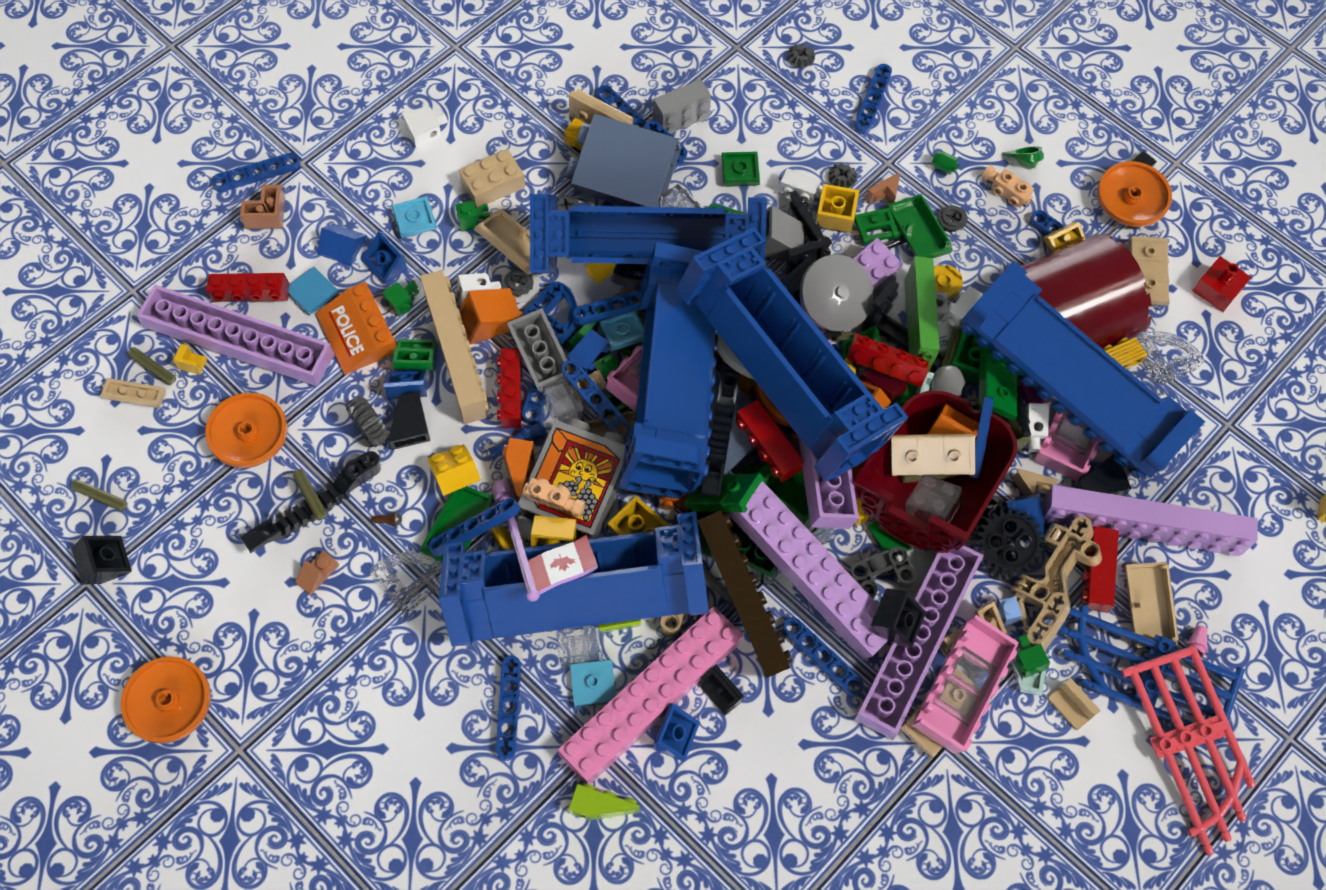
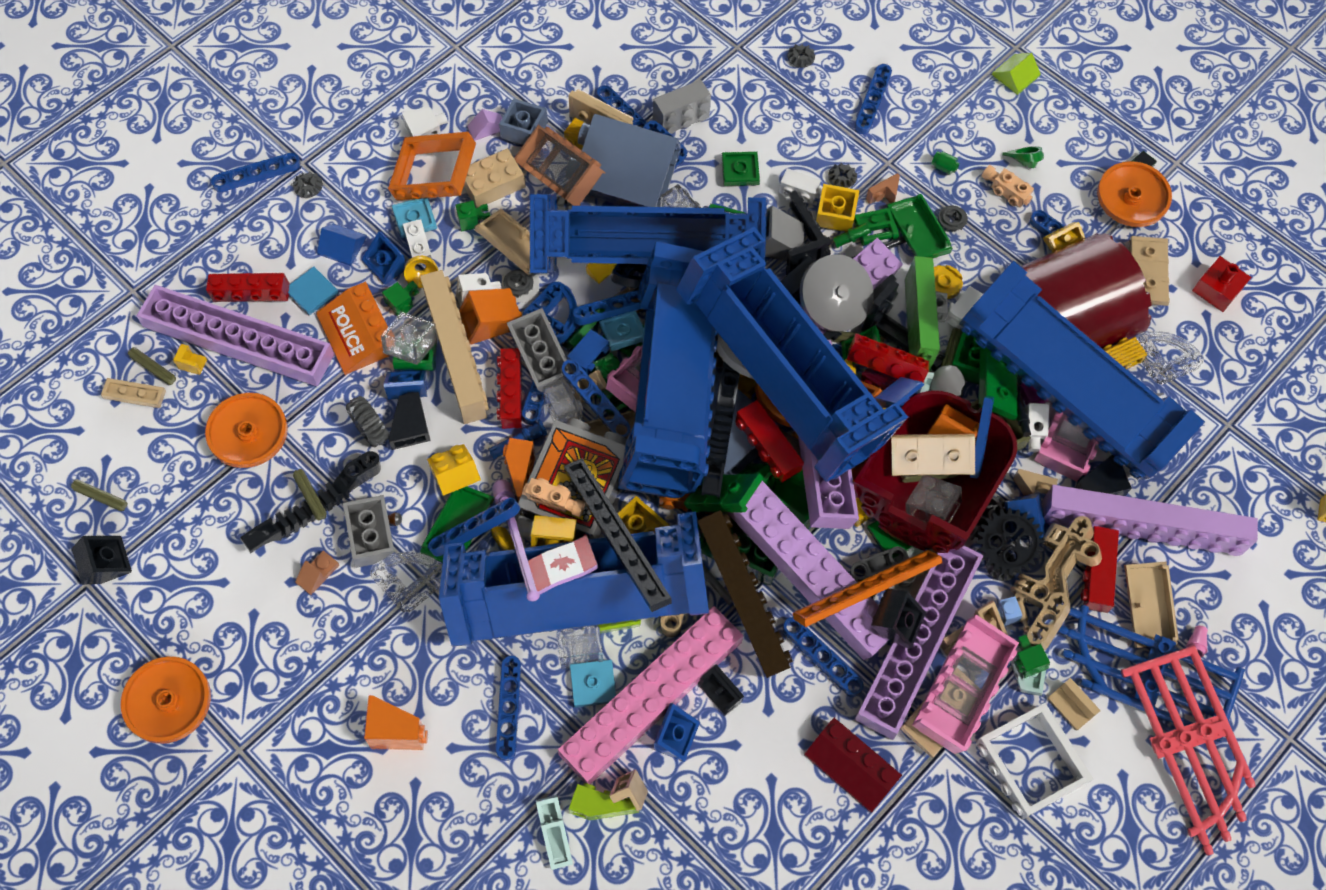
(267, 211): nougat brick -> none
(307, 191): none -> dark grey gear
(368, 530): none -> light grey slope
(392, 727): none -> orange slope
(409, 338): none -> clear brick
(412, 274): none -> yellow piece
(417, 239): none -> white brick
(432, 144): none -> orange window
(484, 124): none -> lavender slope
(521, 121): none -> sand blue brick
(554, 832): none -> light aqua slope
(559, 164): none -> window
(618, 536): none -> black plate
(629, 786): none -> tan panel
(824, 535): clear cone -> none
(851, 235): none -> green pin
(852, 765): none -> dark red slope
(866, 588): none -> orange tile
(899, 392): none -> blue slope
(1018, 72): none -> lime slope
(1061, 744): none -> white window

